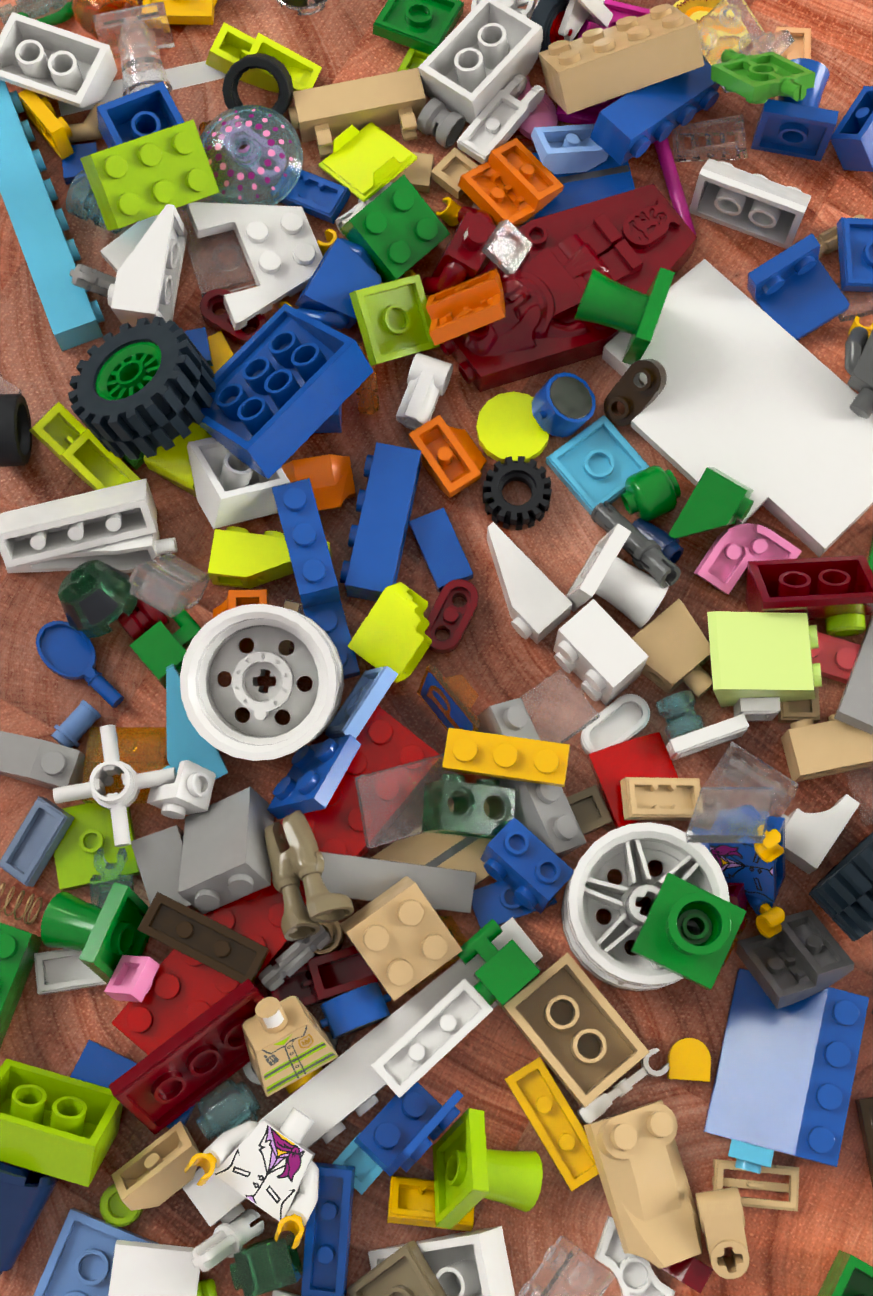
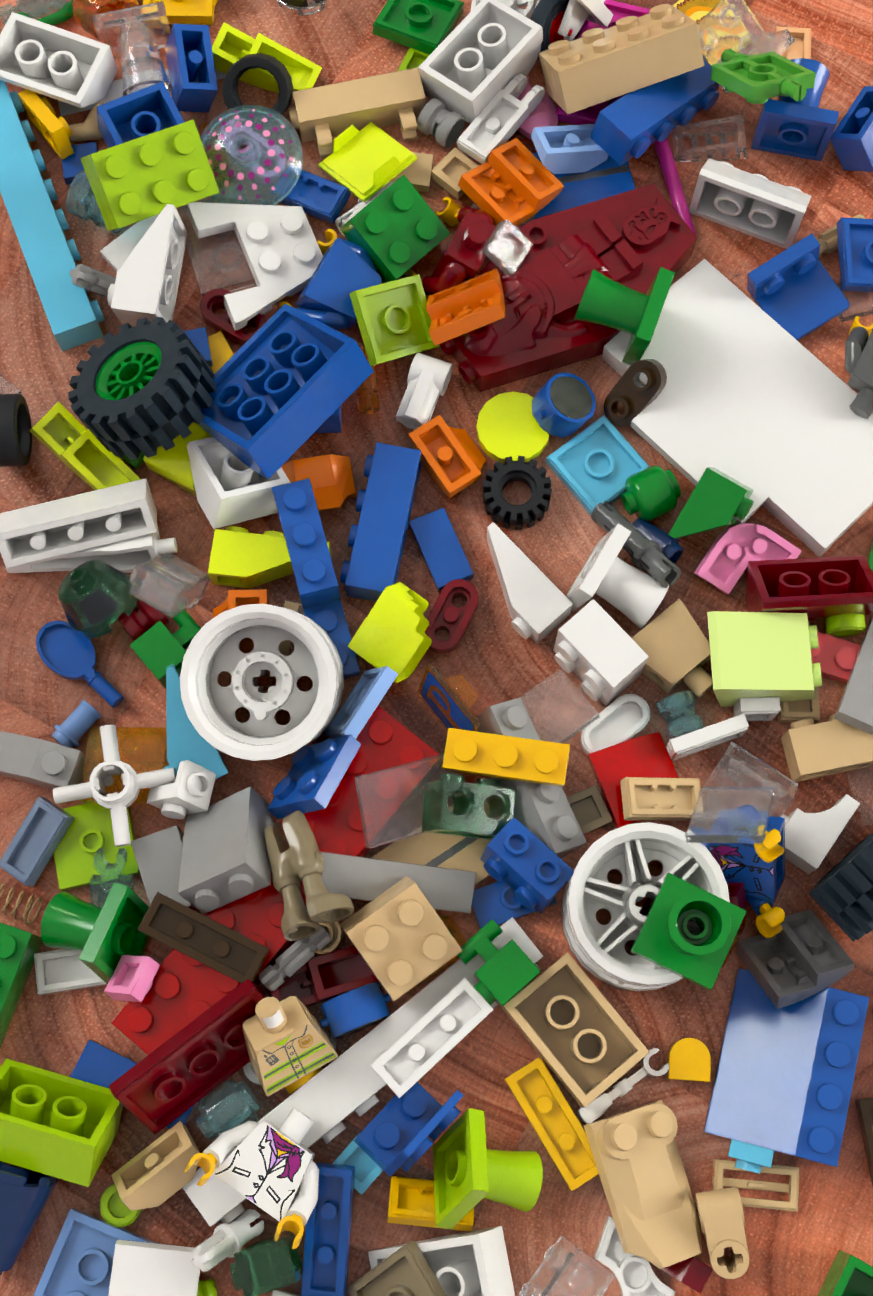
(191, 67): none -> blue brick

